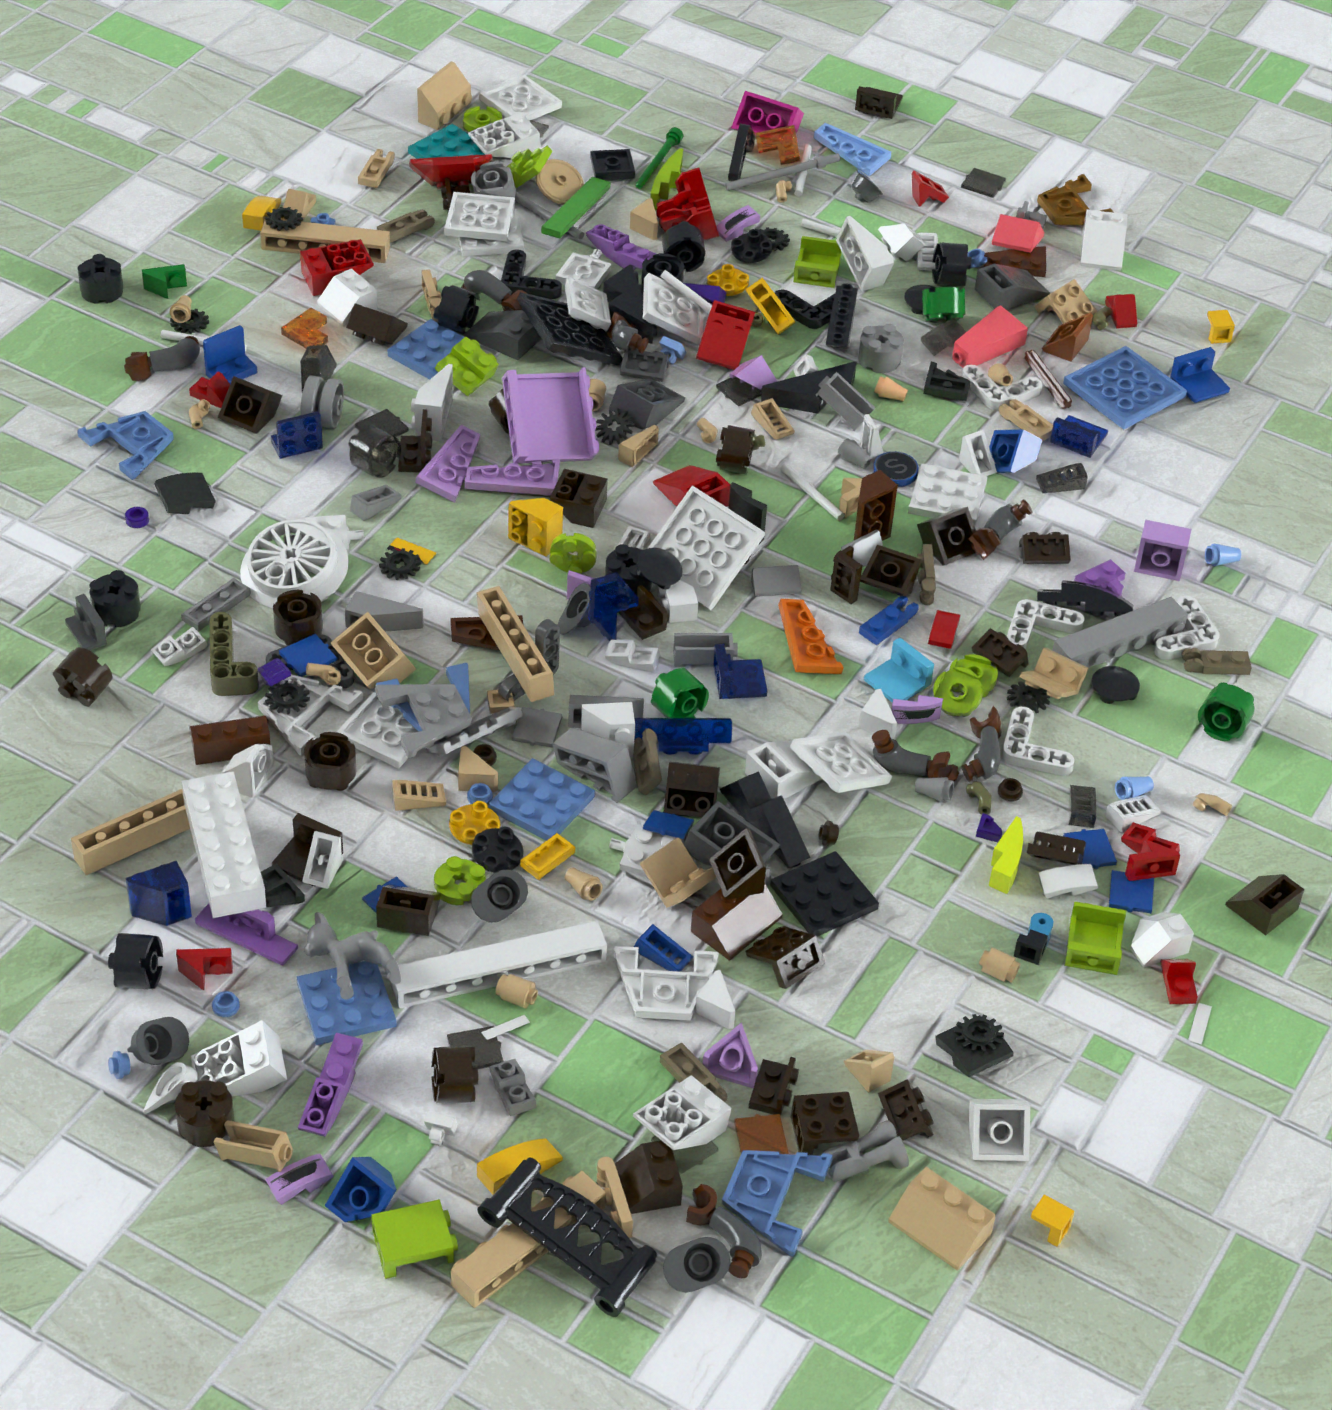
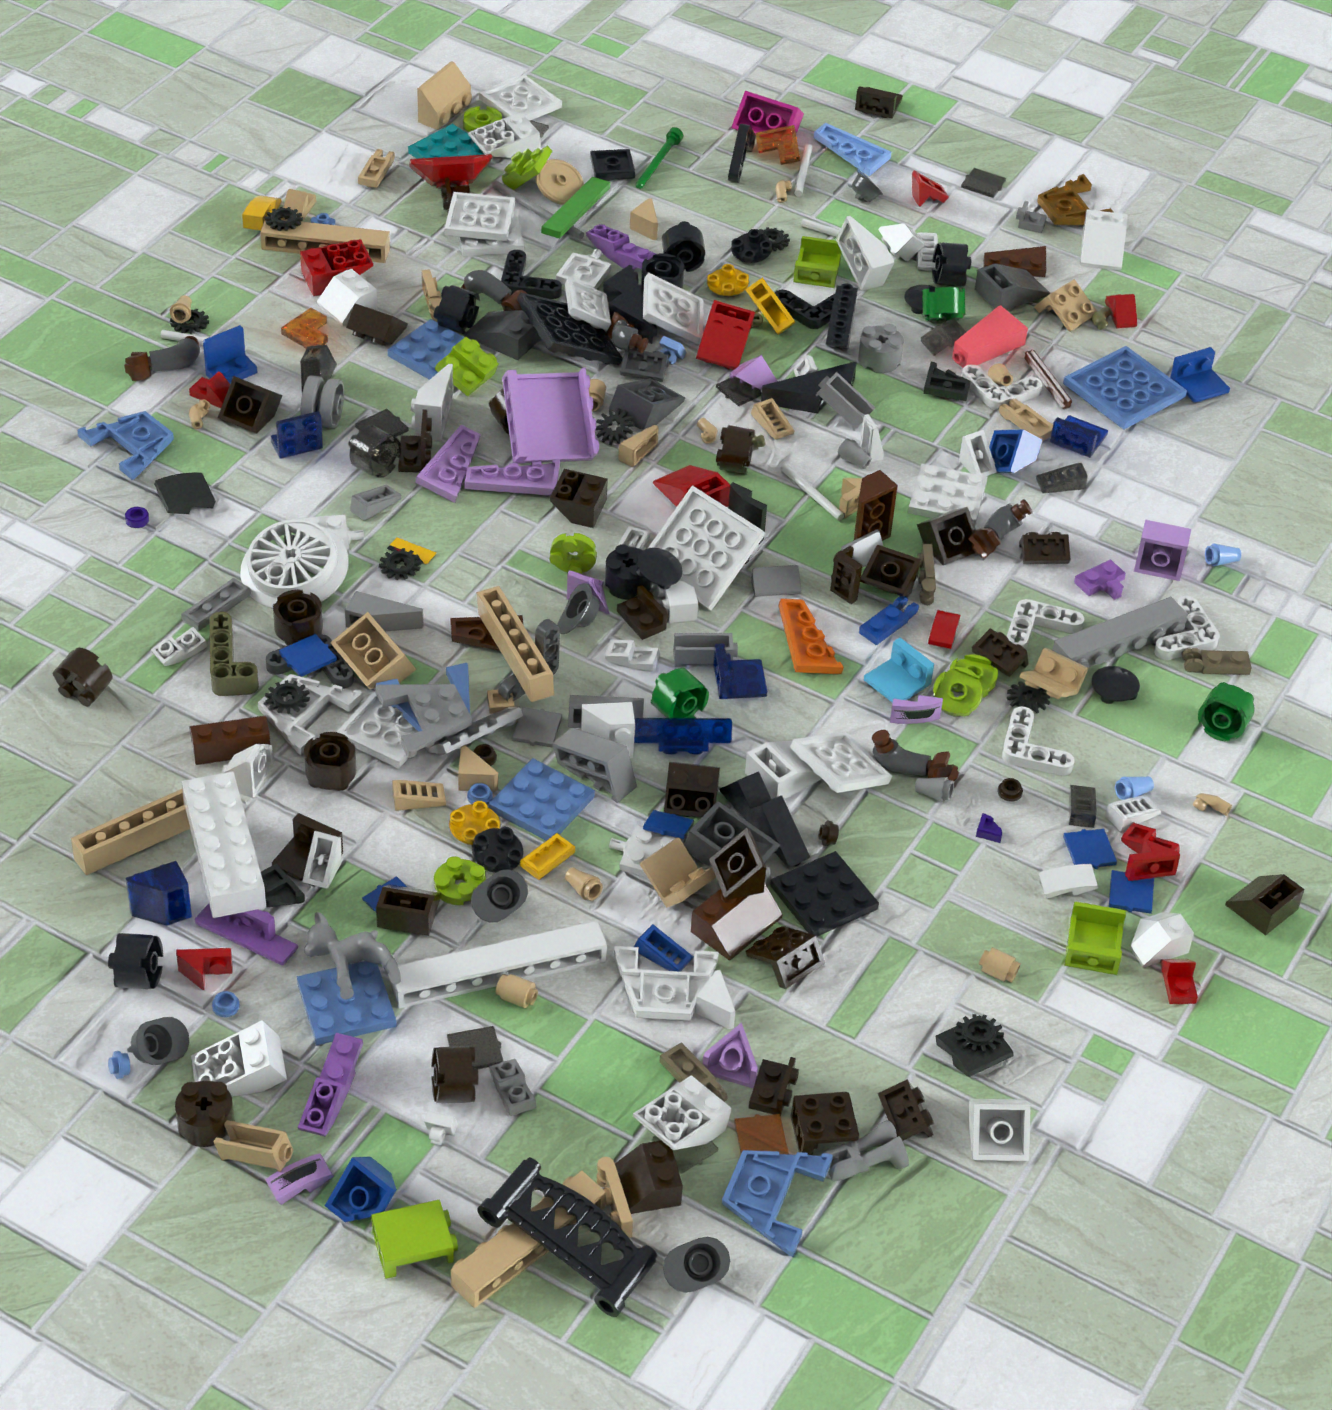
(86, 625): dark grey bracket -> none
(100, 279): black brick -> none
(115, 598): black brick -> none
(162, 278): green slope -> none
(170, 1085): white piece -> none
(274, 672): dark purple slope -> none
(325, 672): tan arm -> none
(407, 224): dark tan hinge -> none
(493, 180): light grey brick -> none
(498, 1167): yellow slope -> none
(505, 1027): white sticker -> none
(535, 523): yellow slope -> none
(608, 597): clear blue bracket -> none
(647, 762): dark tan hinge -> none
(666, 177): lime slope -> none
(686, 291): white bar -> none
(689, 205): red piece -> none
(708, 292): dark purple slope -> none
(733, 225): lavender slope -> none
(742, 1239): piece -> none
(818, 162): light grey bar -> none
(871, 1068): tan slope -> none
(877, 715): white slope -> none
(889, 389): light nougat cone -> none
(898, 467): black tile -> none
(942, 1218): tan slope -> none
(977, 257): medium blue plate -> none
(977, 789): olive arm -> none
(988, 757): piece -> none
(1007, 857): neon yellow slope -> none
(1017, 233): coral slope -> none
(1034, 944): black leg -> none
(1054, 1216): yellow panel -> none
(1057, 848): dark brown bracket -> none
(1069, 338): dark orange slope -> none
(1096, 598): black slope -> none
(1200, 1023): white sticker -> none
(1221, 326): yellow panel -> none

